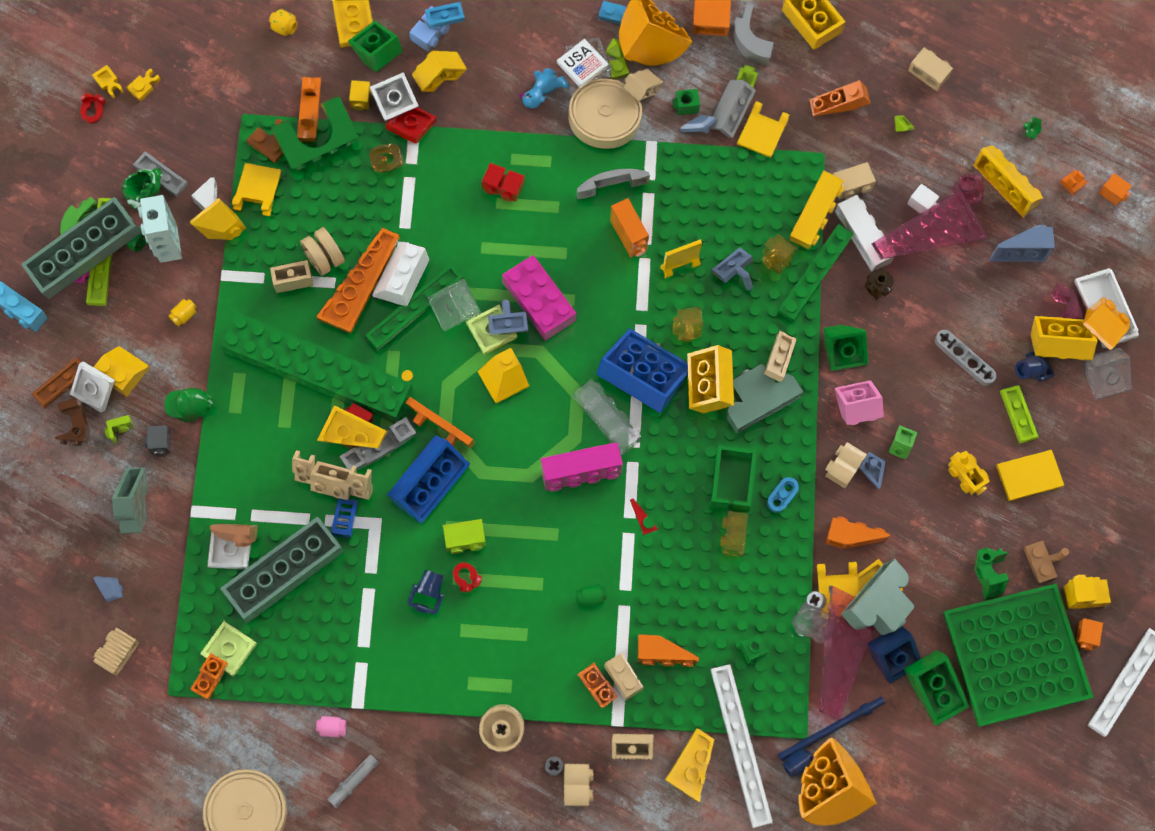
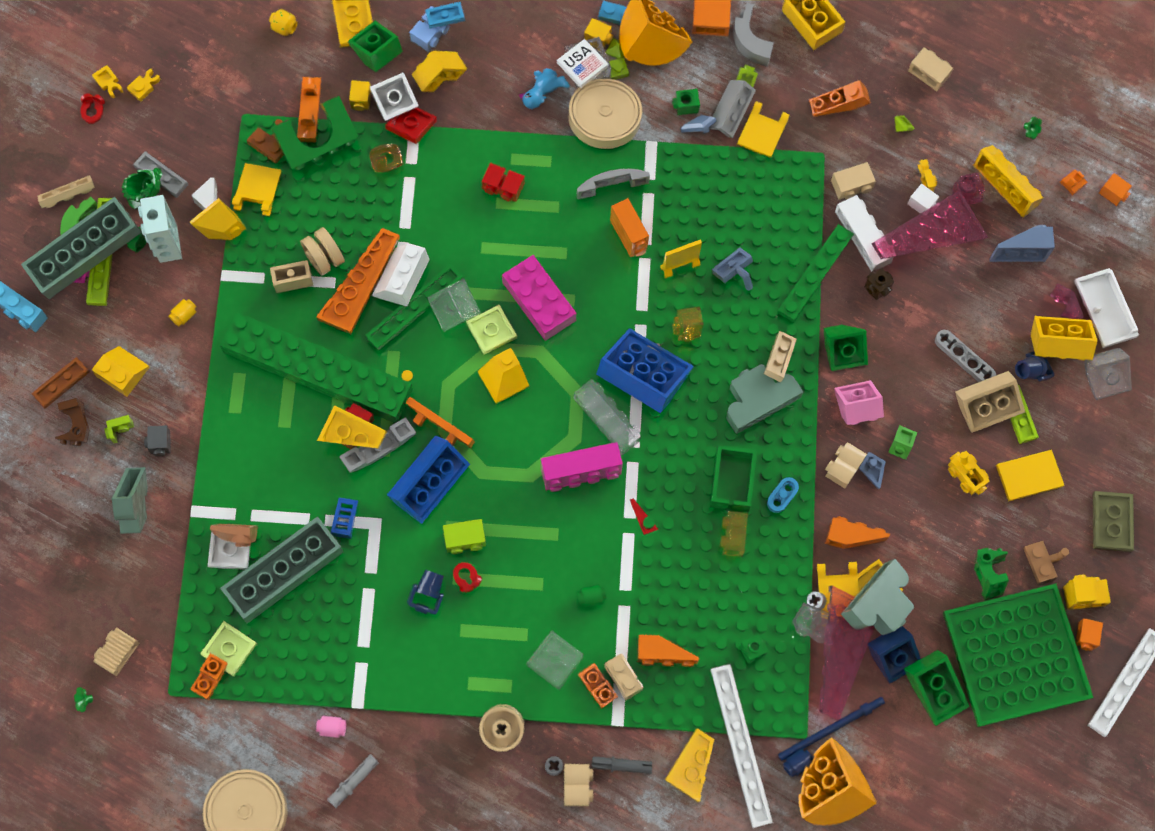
(66, 192): none -> tan plate
(82, 699): none -> green plant
(92, 387): white tile -> none
(109, 587): sand blue piece -> none
(188, 404): green hair -> none
(332, 479): tan bracket -> none
(507, 322): sand blue plate -> none
(555, 660): none -> clear brick
(599, 29): none -> yellow brick
(621, 765): none -> dark grey axle
(632, 746): tan brick -> none
(642, 84): tan brick -> none
(710, 379): yellow brick -> none
(778, 253): clear yellow brick -> none
(815, 212): yellow brick -> none
(927, 178): none -> yellow plate
(990, 401): none -> tan slope
(1106, 322): light orange slope -> none
(1113, 521): none -> olive tile

